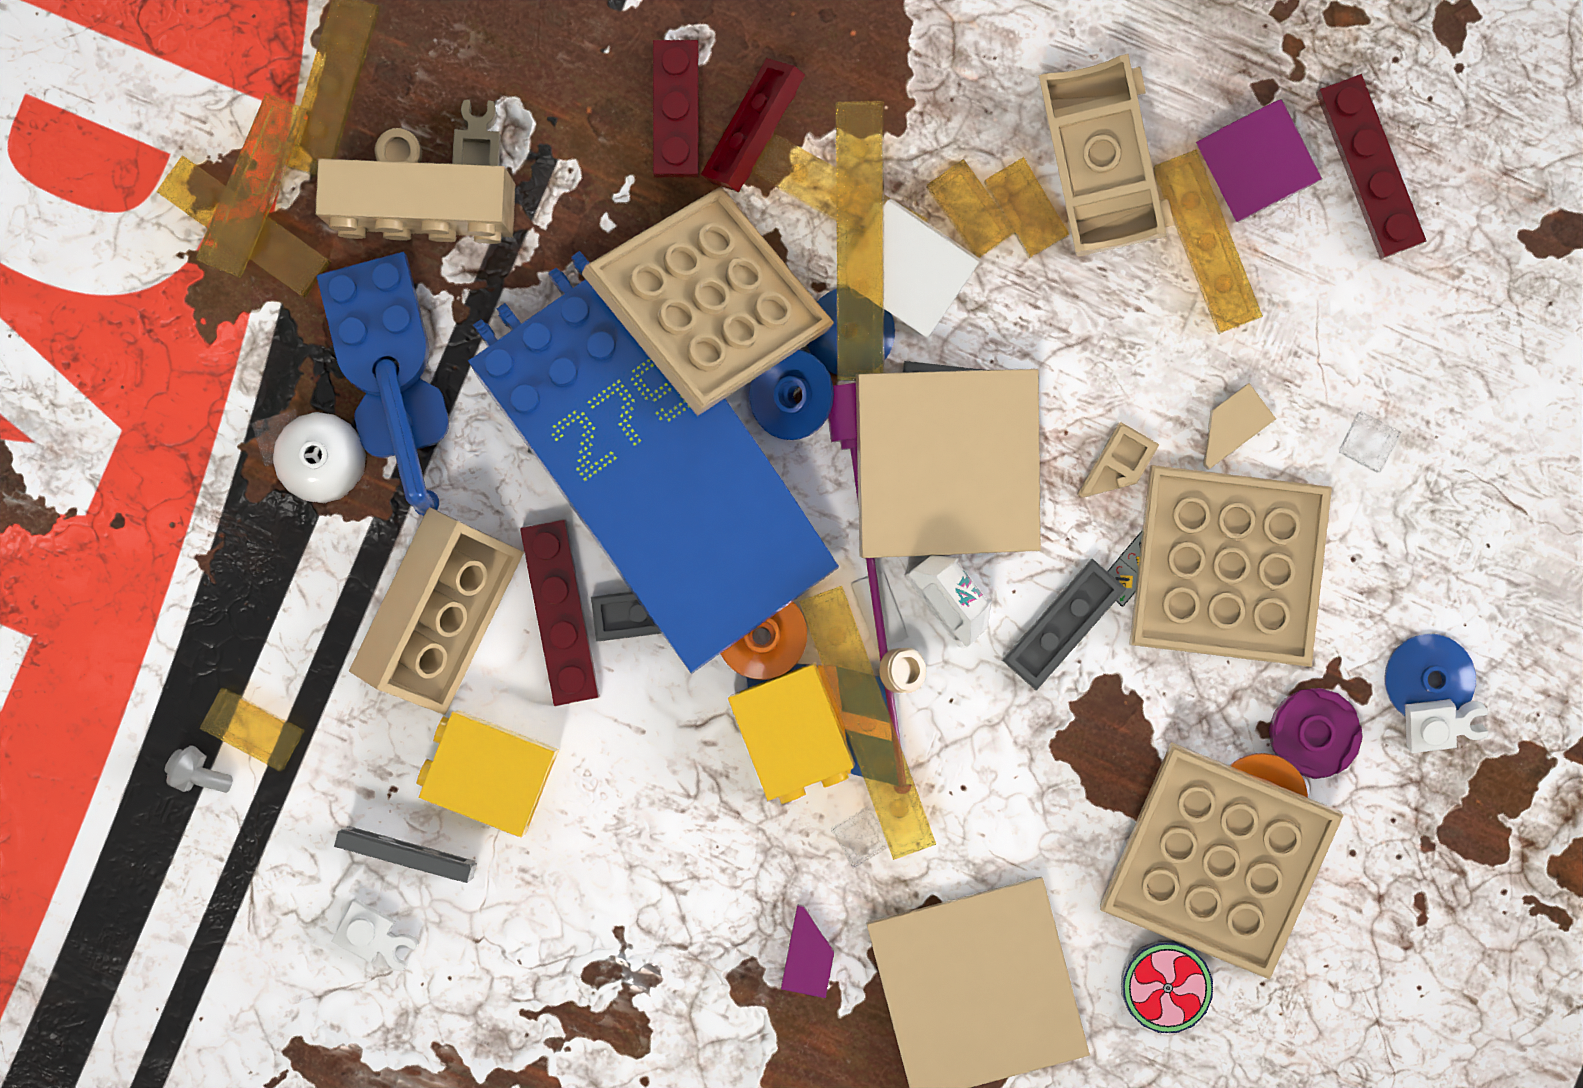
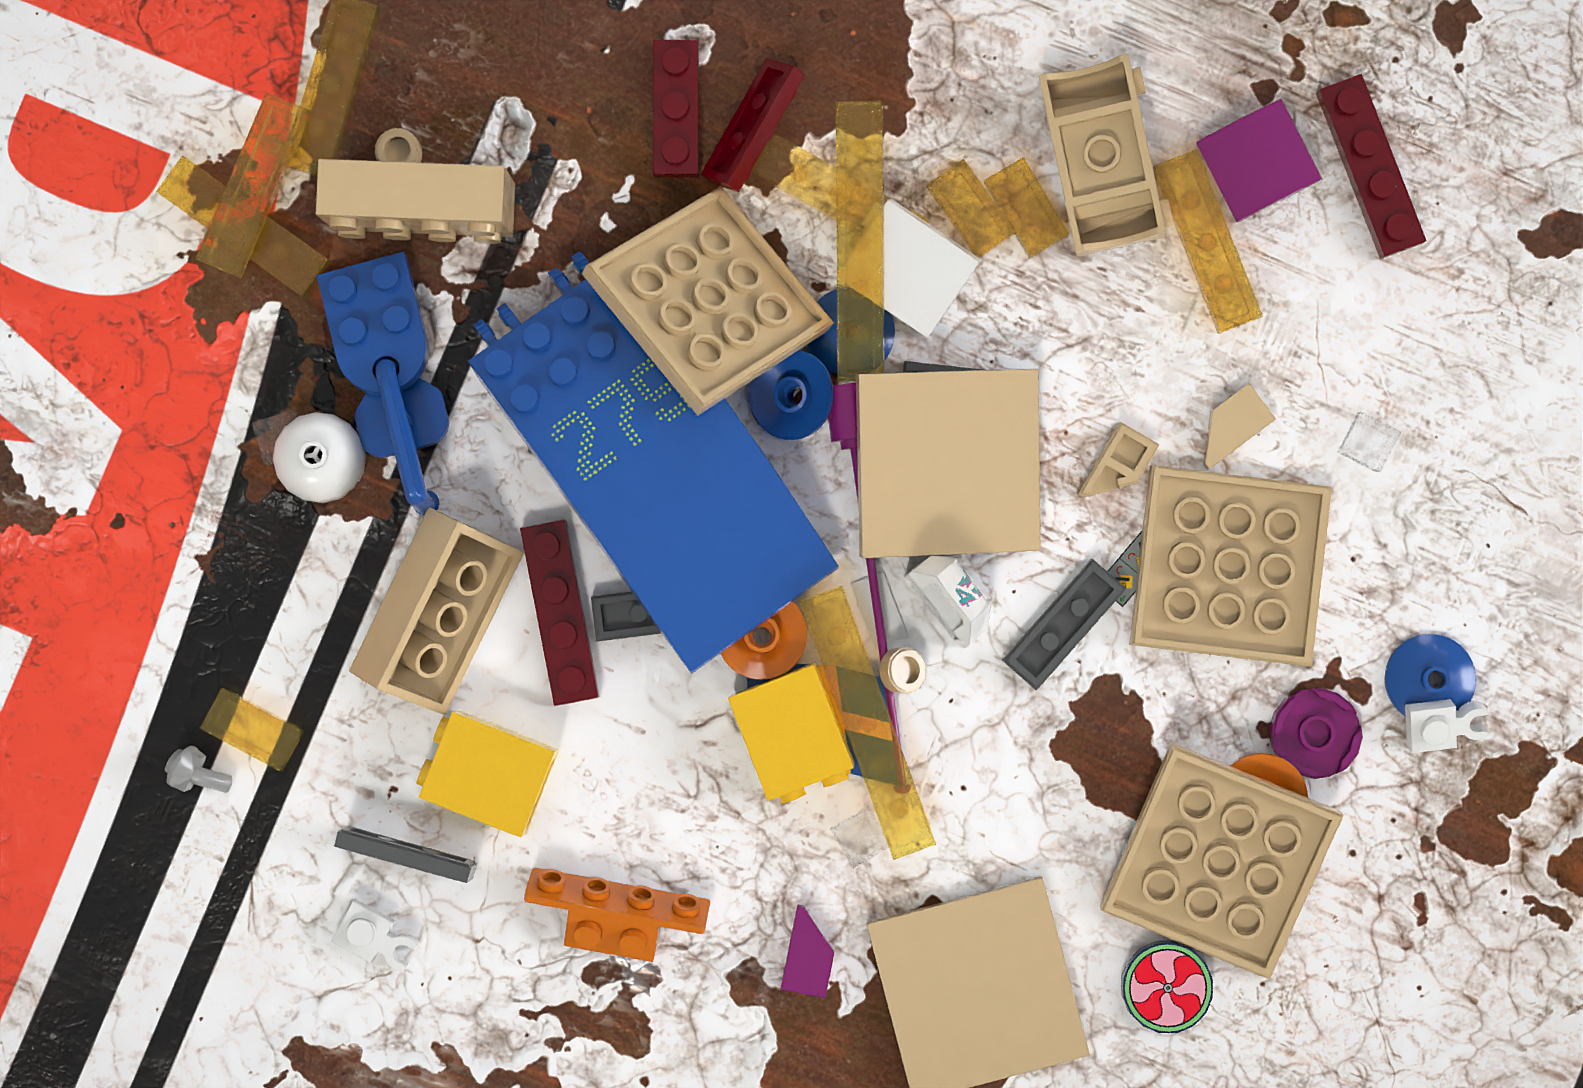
(477, 143): dark tan plate -> none
(615, 915): none -> orange bracket

